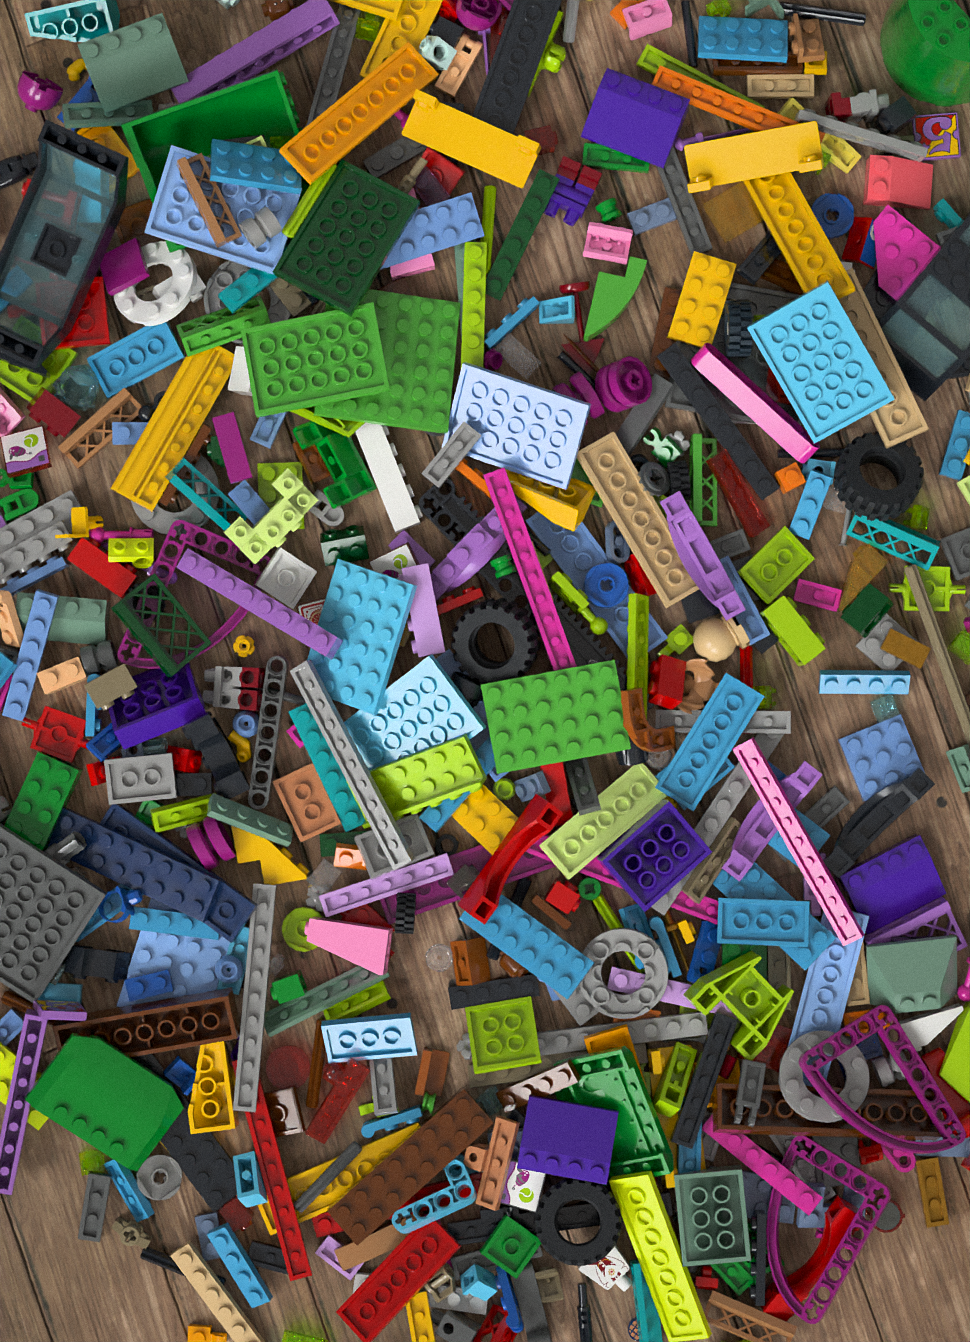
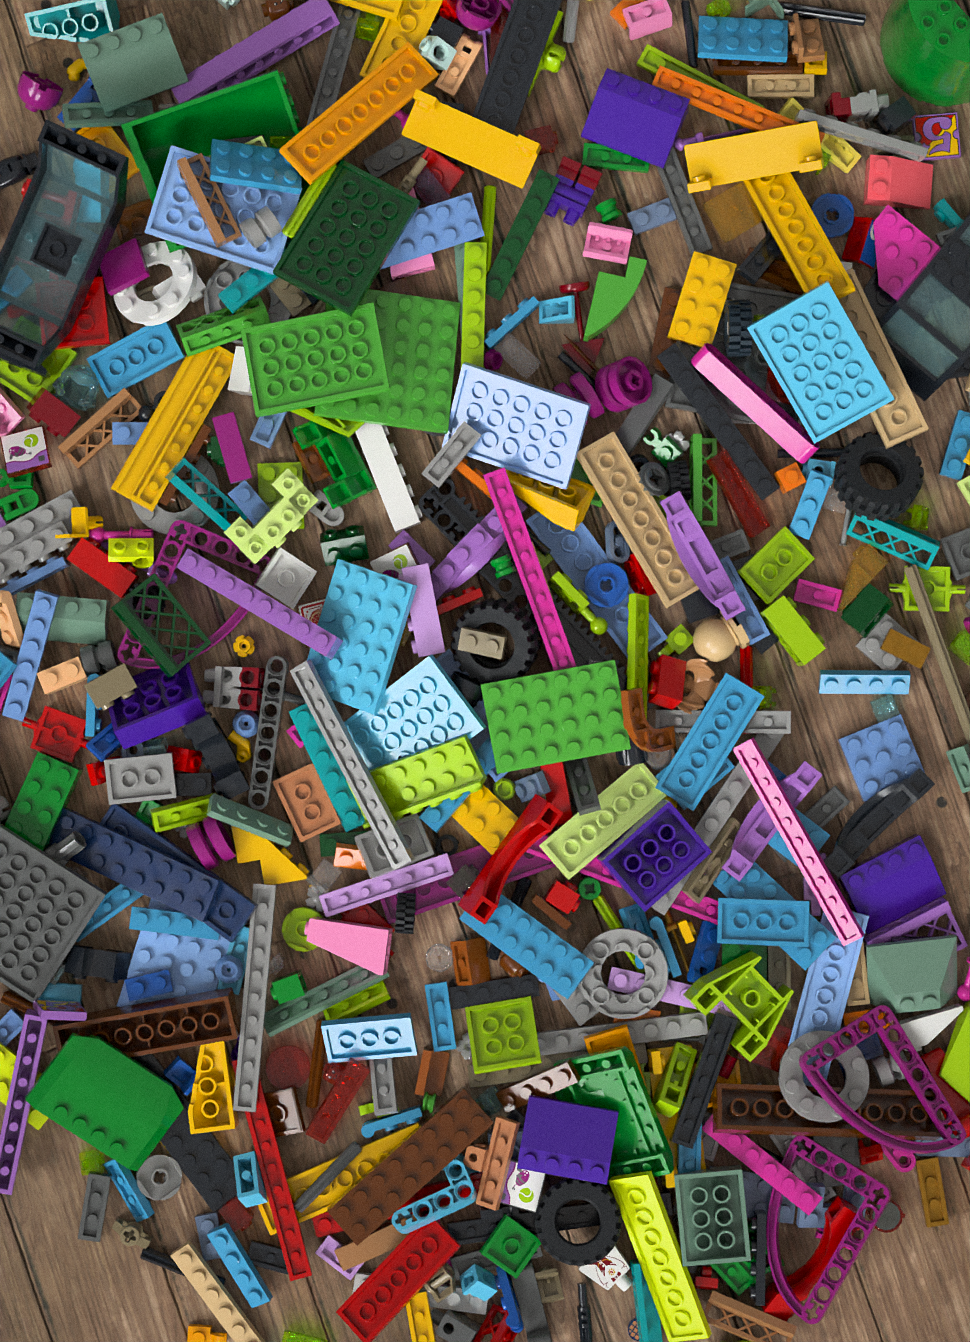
(128, 899): blue piece -> none
(440, 1016): none -> dark azure plate
(482, 642): none -> plate
(749, 1090): dark grey hinge -> none

